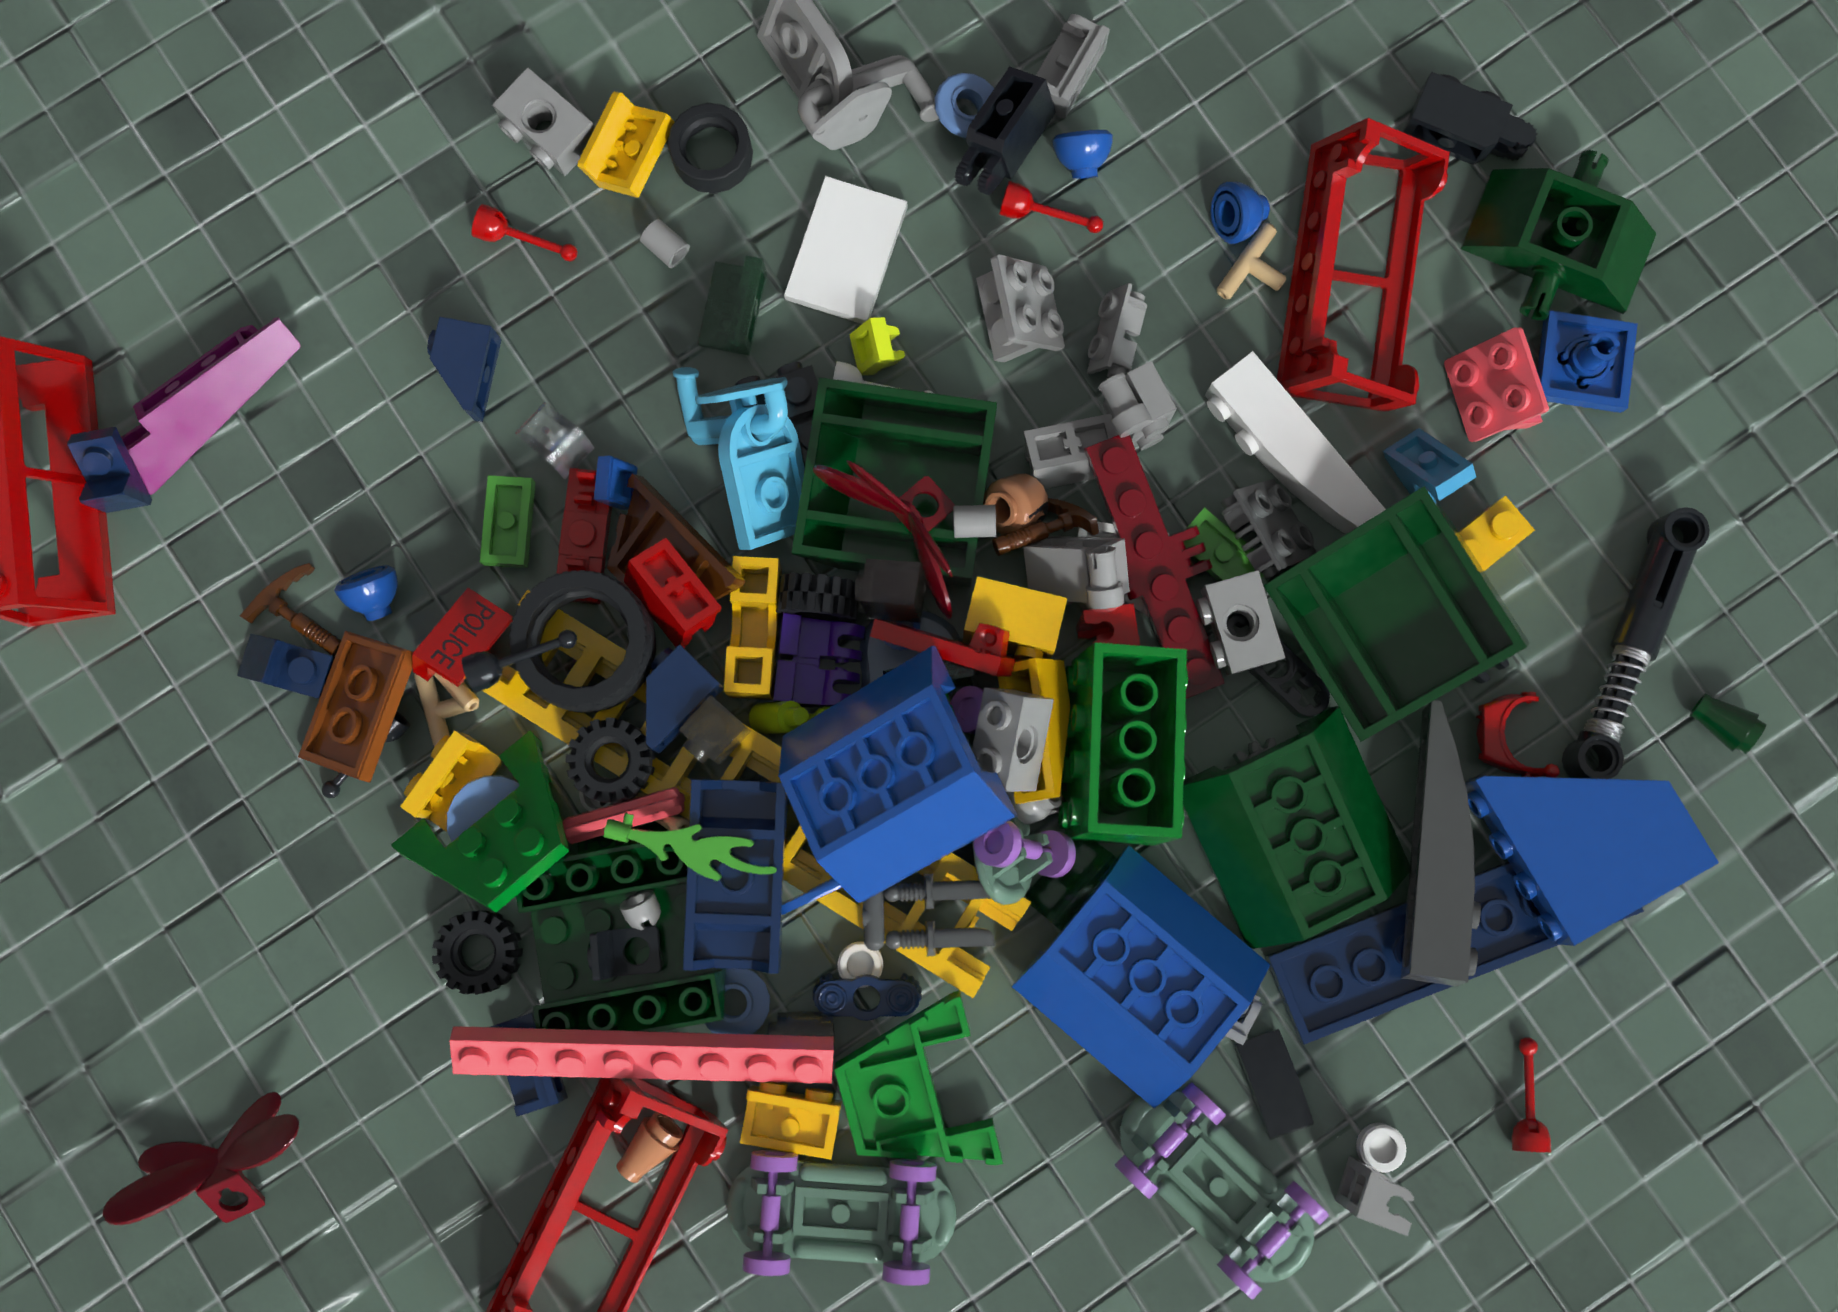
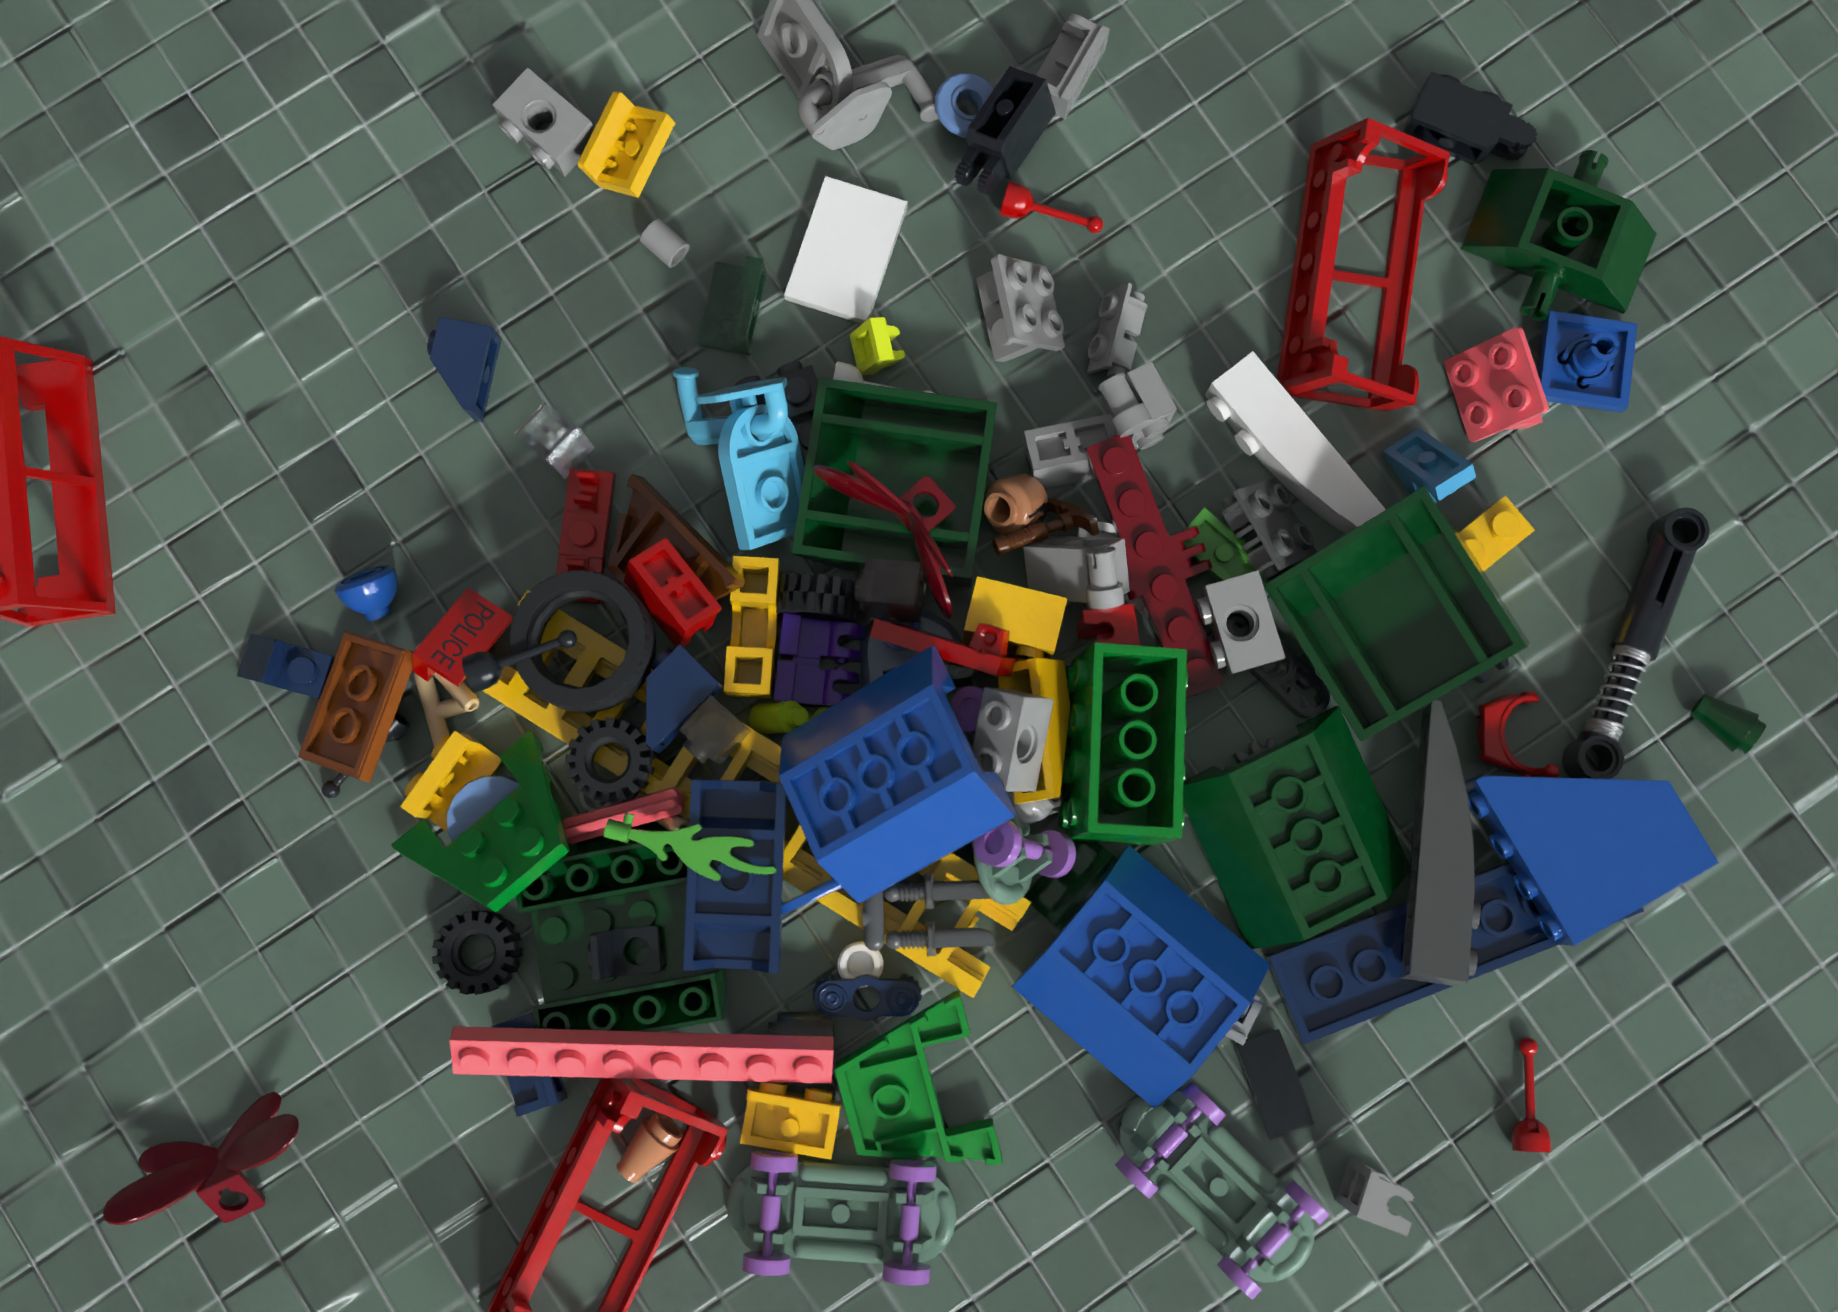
(108, 471): dark blue slope -> none
(202, 398): magenta wedge -> none
(270, 599): reddish brown piece -> none
(492, 225): red hinge -> none
(507, 521): bright green plate -> none
(612, 482): blue tile -> none
(640, 908): light grey hinge -> none
(703, 117): black tyre -> none
(756, 1008): medium blue piece -> none
(974, 521): light grey hinge -> none
(1083, 151): blue brick -> none
(1237, 211): blue brick -> none
(1250, 263): tan piece -> none
(1381, 1147): white tile -> none

